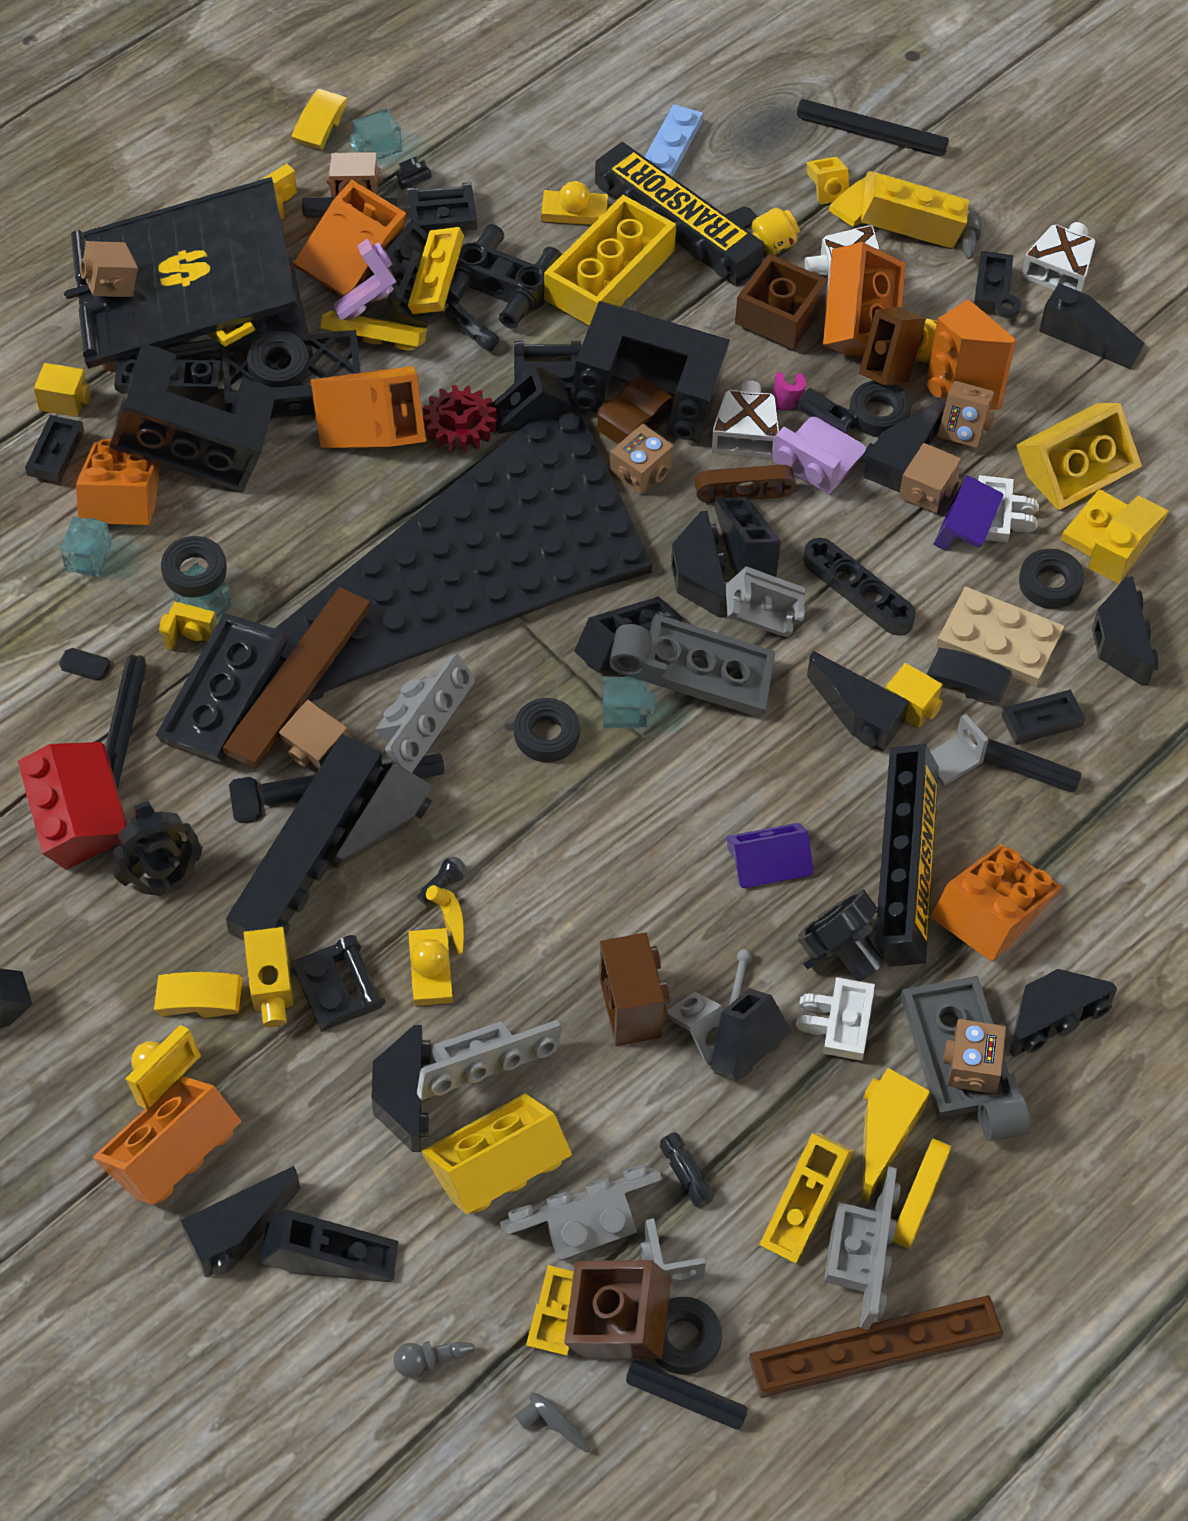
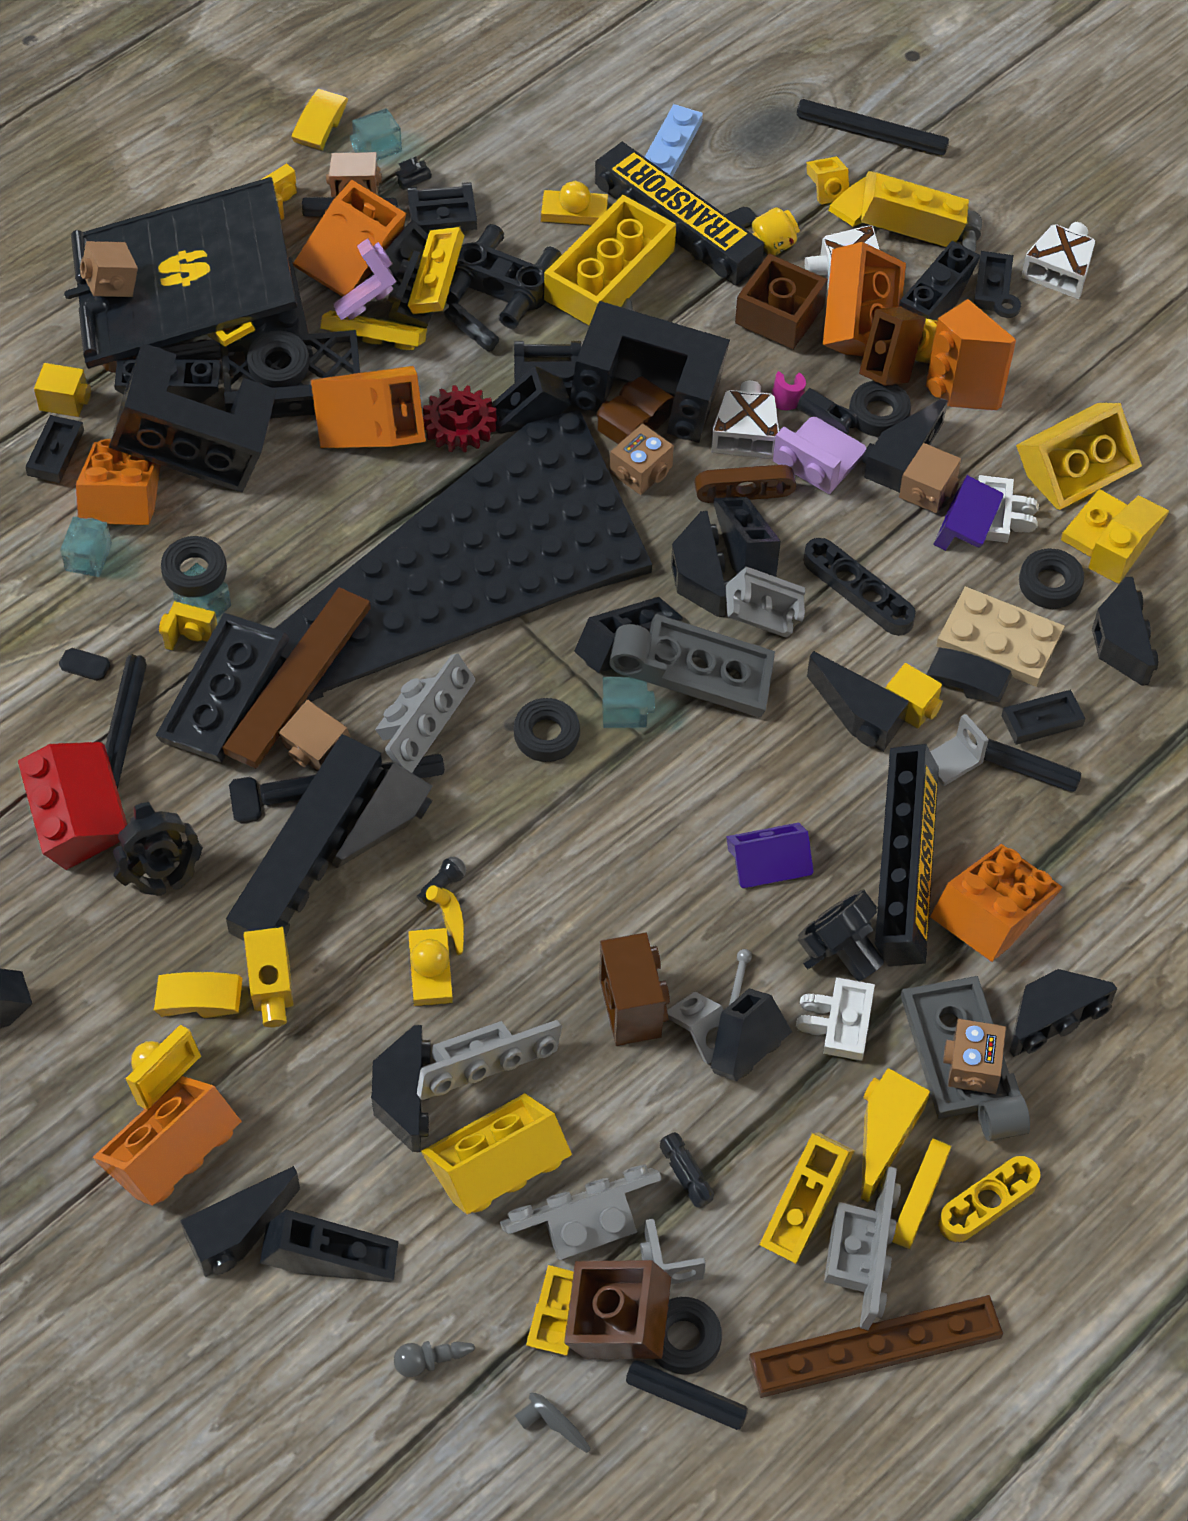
(326, 989): black plate -> none
(941, 283): none -> black slope
(966, 414): medium nougat head -> none
(996, 1182): none -> yellow beam
(1089, 326): black slope -> none

